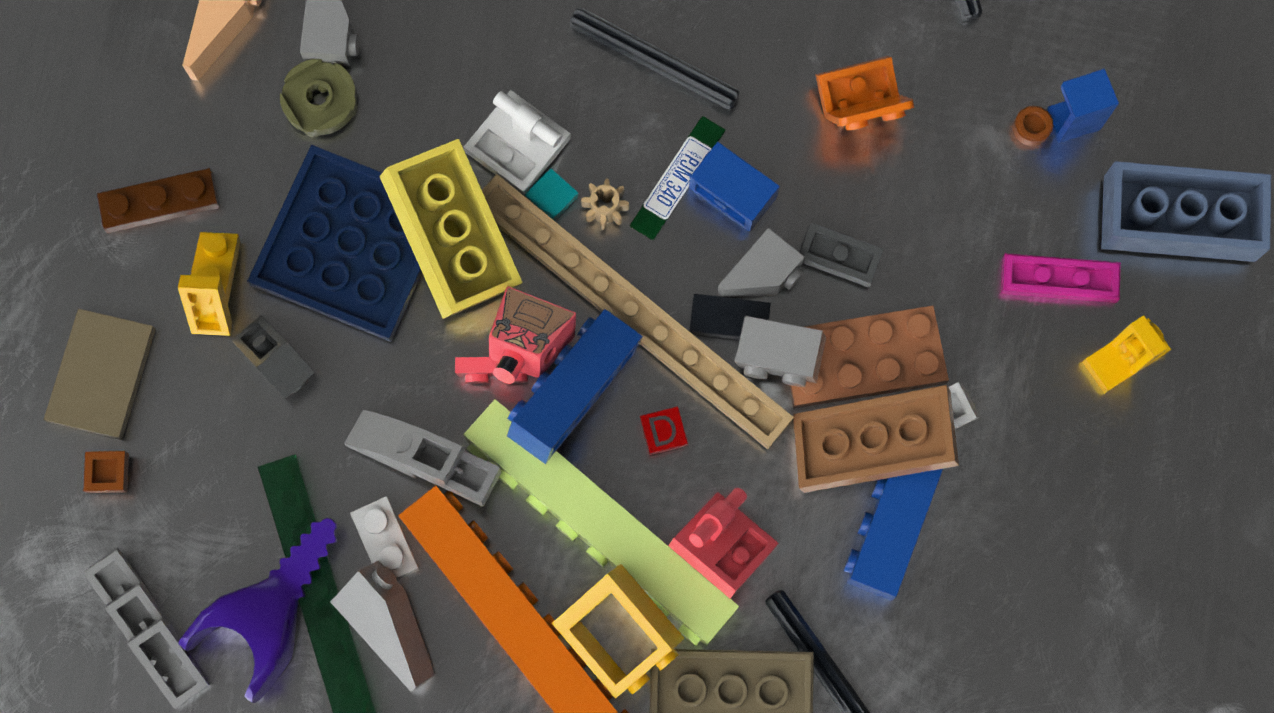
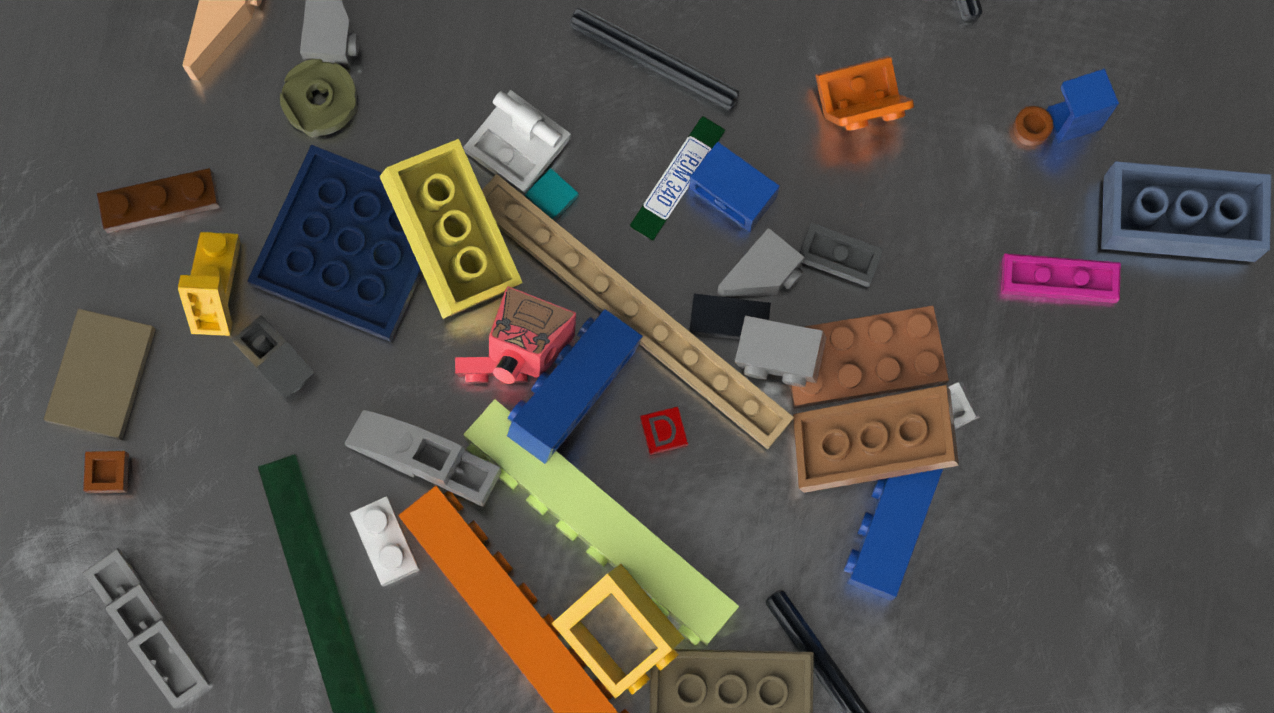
(267, 610): dark purple animal -> none
(384, 619): light grey slope -> none
(606, 194): tan gear -> none
(724, 542): coral plate -> none
(1127, 354): yellow bracket -> none

